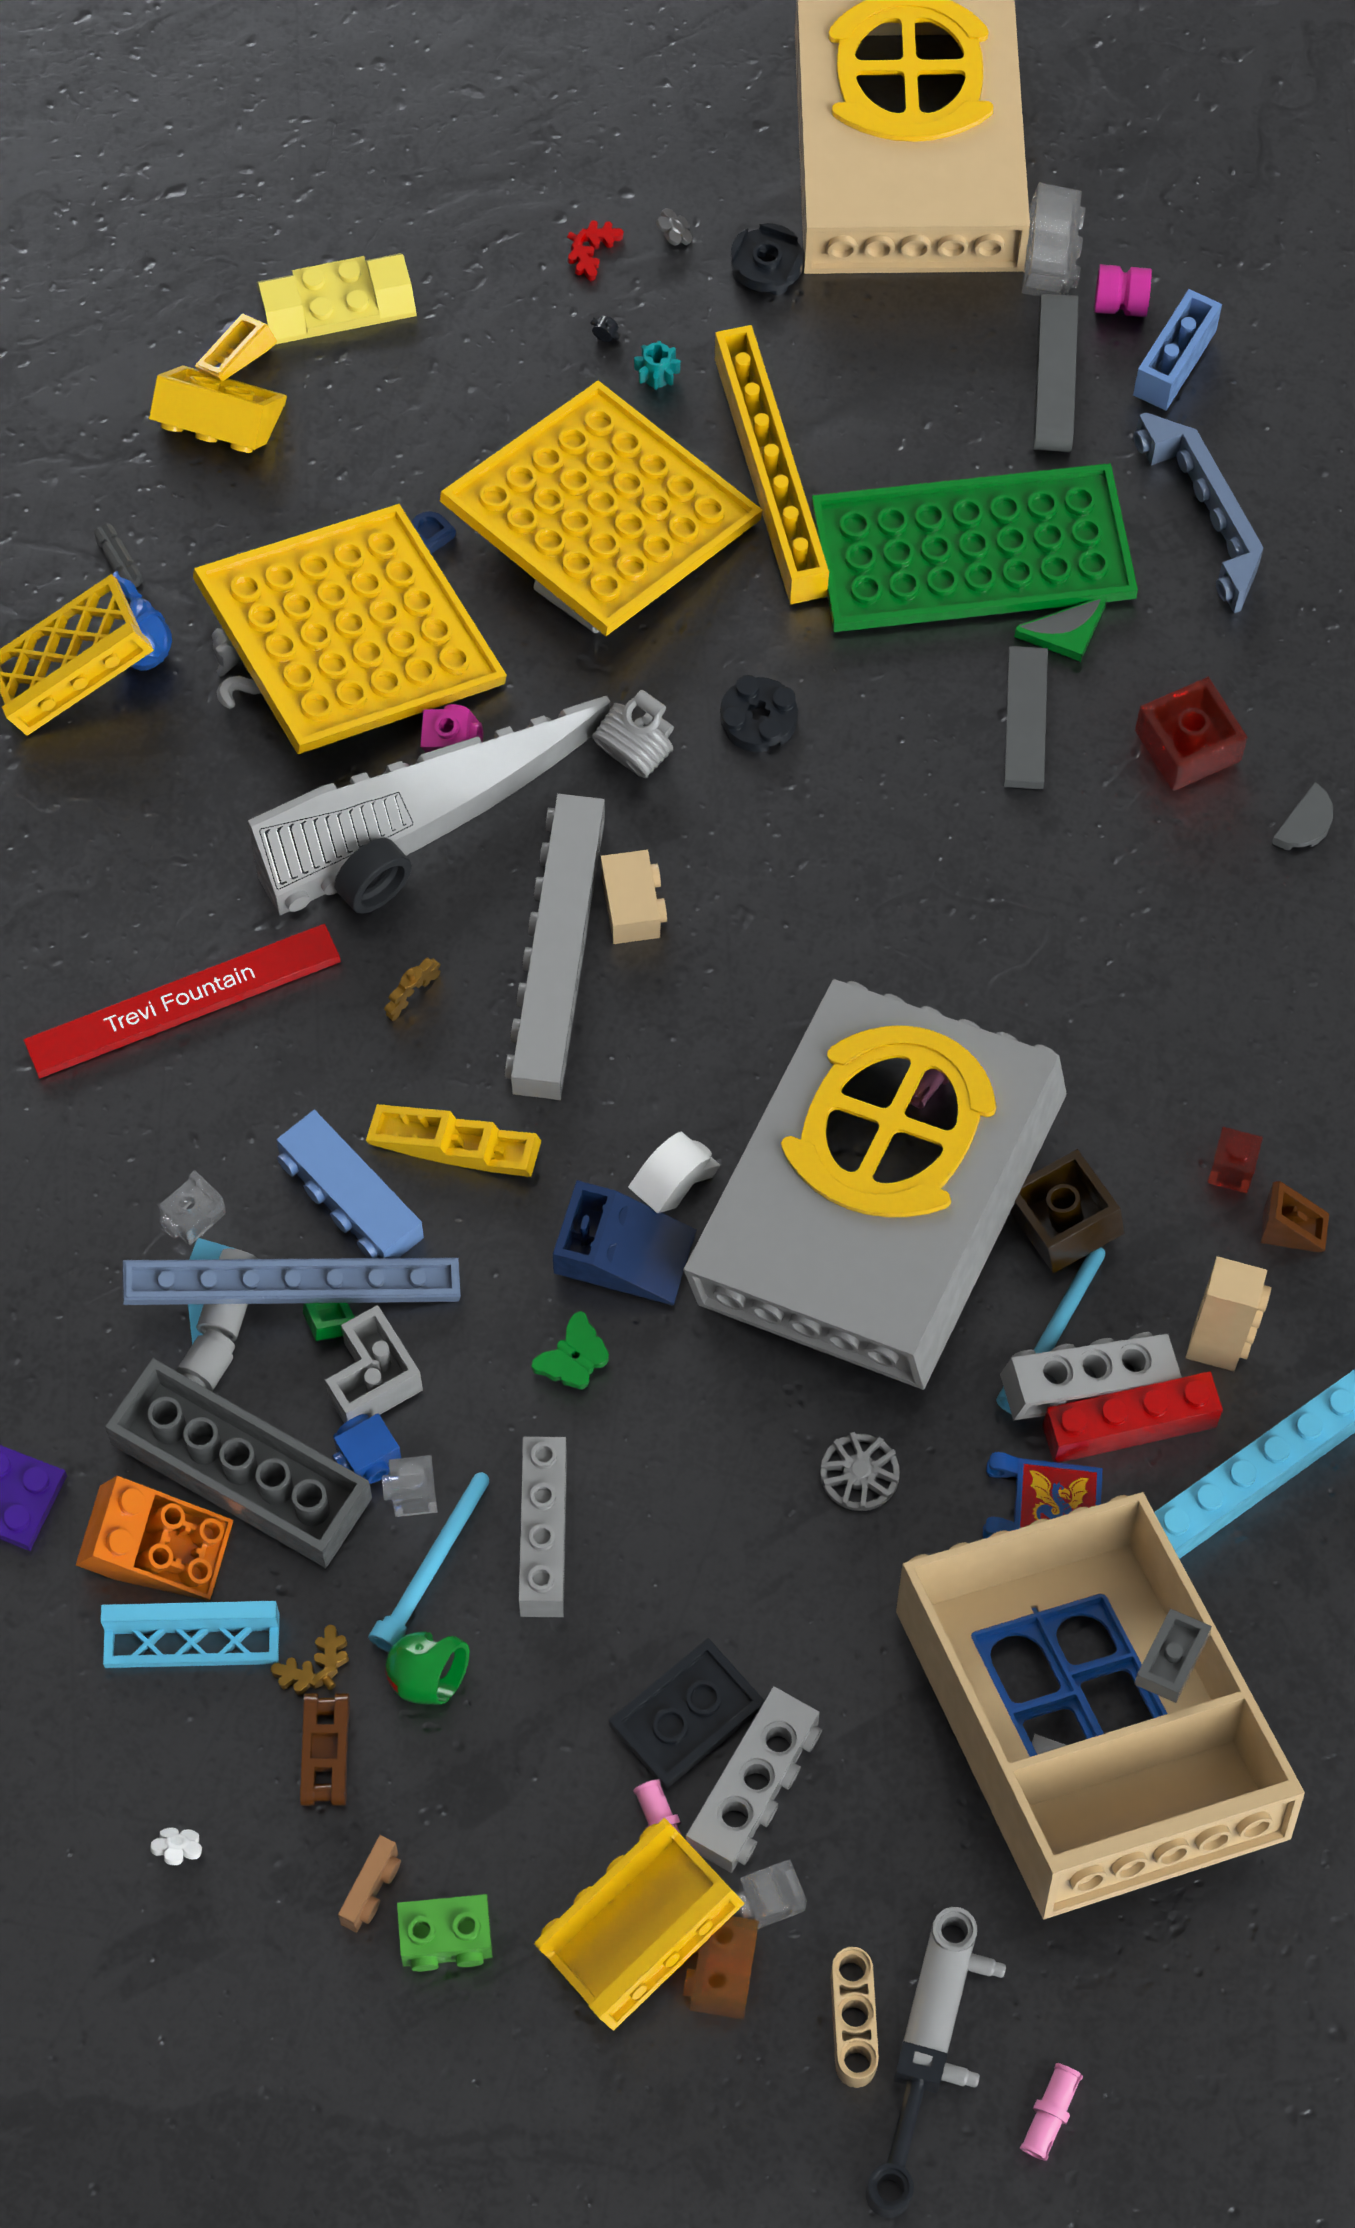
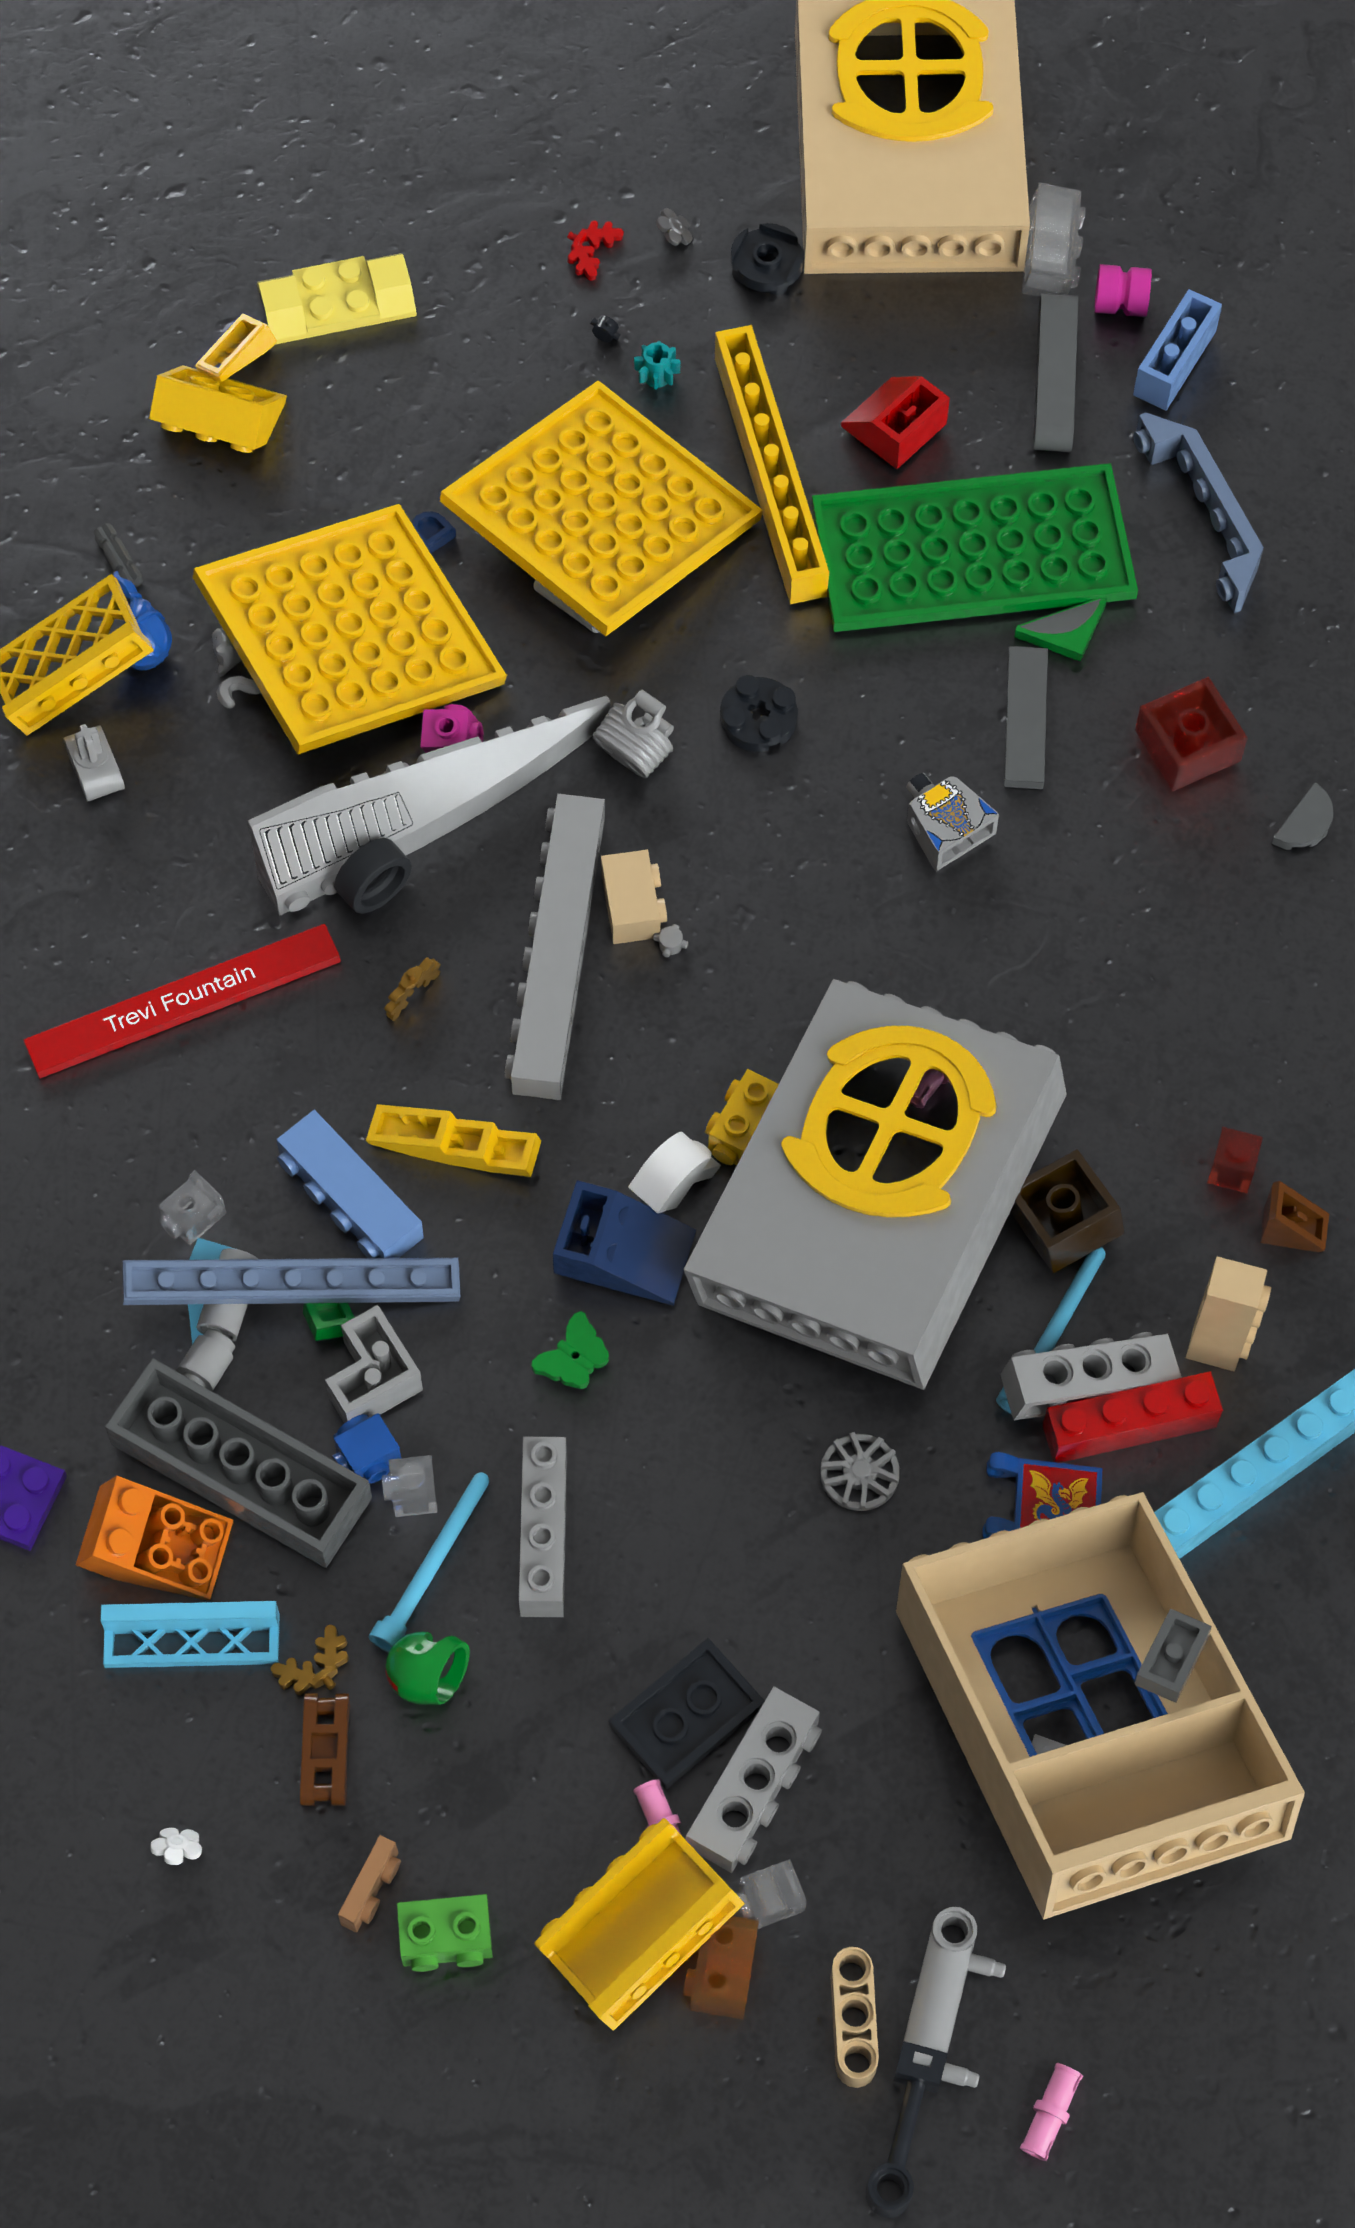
(93, 762): none -> light grey beam
(670, 940): none -> light grey piece
(735, 1125): none -> yellow brick
(899, 418): none -> red slope
(948, 818): none -> light grey torso

